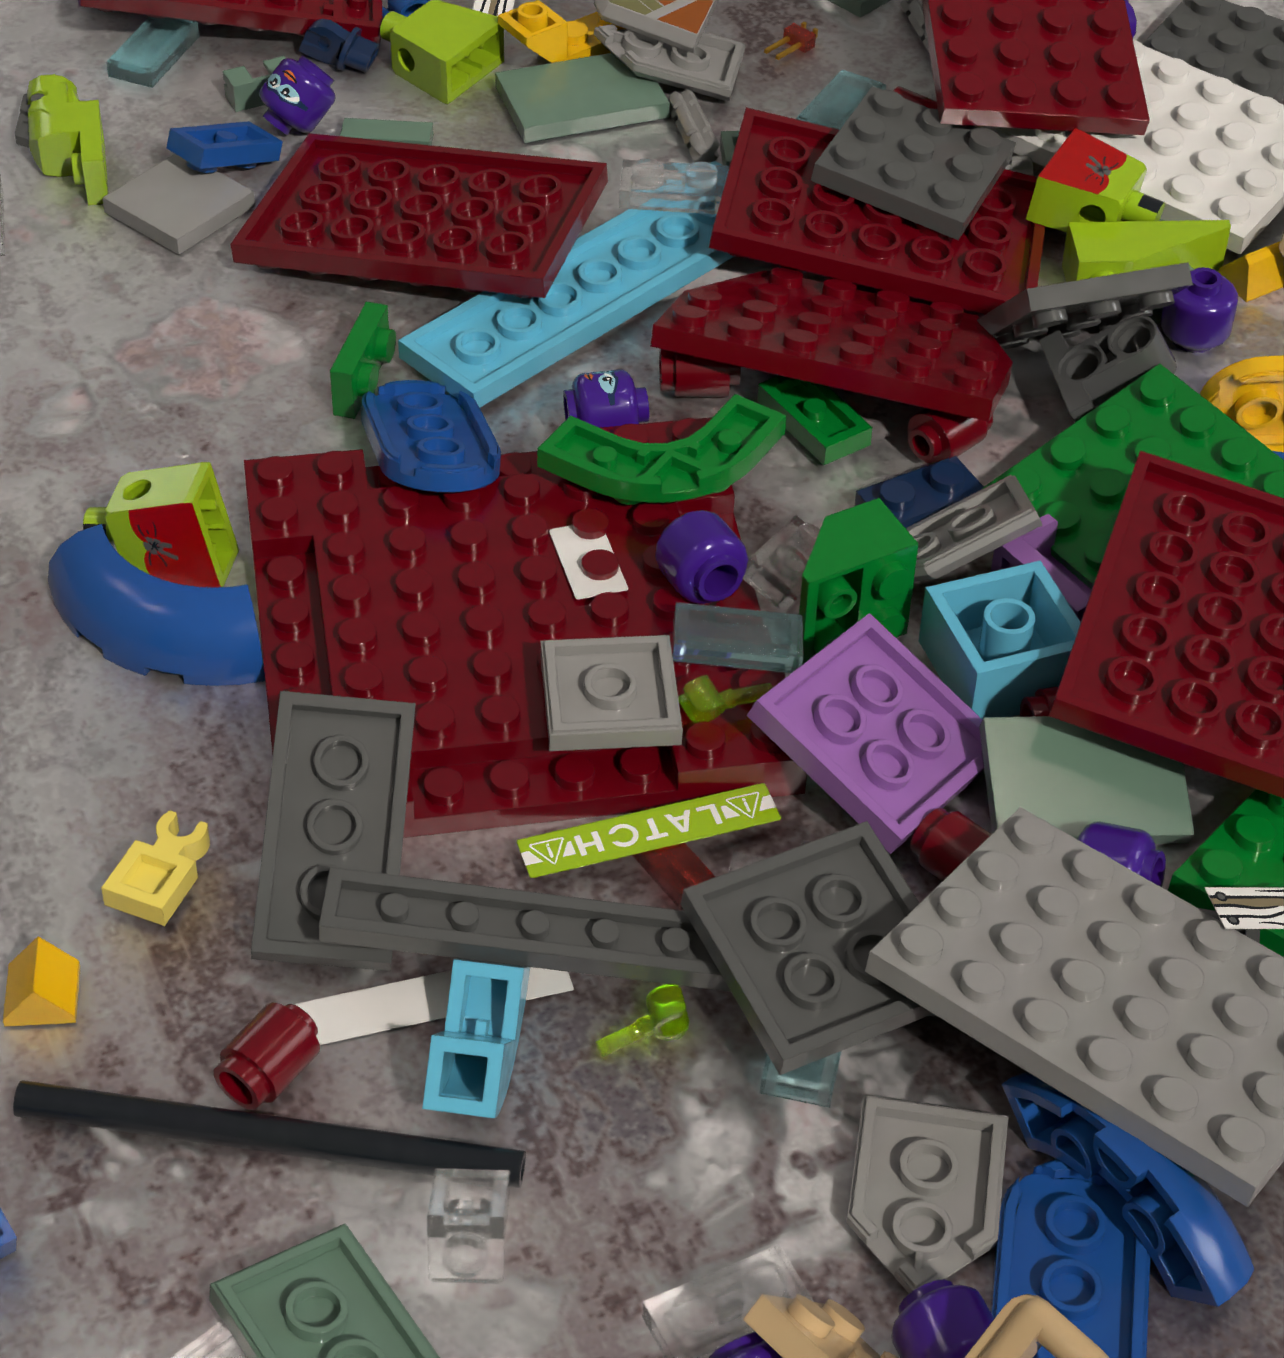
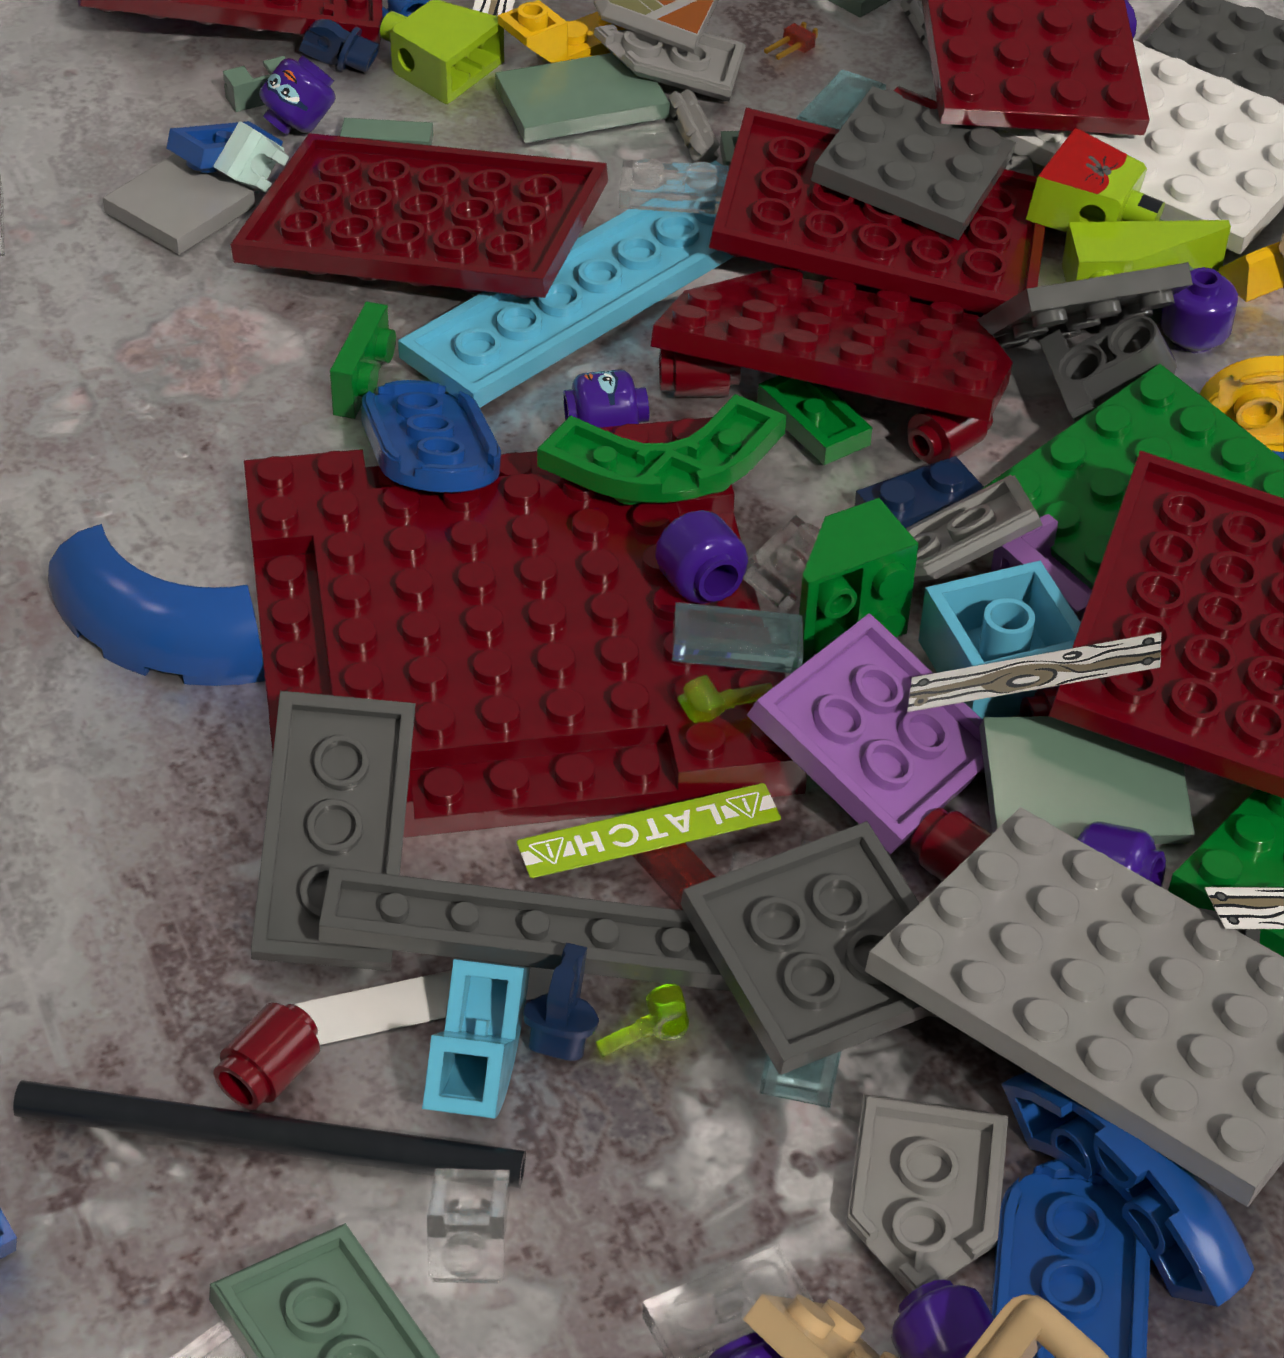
(41, 986): yellow slope -> none
(64, 134): lime plate -> none
(152, 50): clear light blue tile -> none
(158, 876): light yellow plate -> none
(170, 524): lime torso -> none
(250, 158): none -> light aqua tile
(561, 1018): none -> dark blue piece
(571, 551): white sticker -> none
(610, 693): light grey tile -> none
(1035, 672): none -> sticker

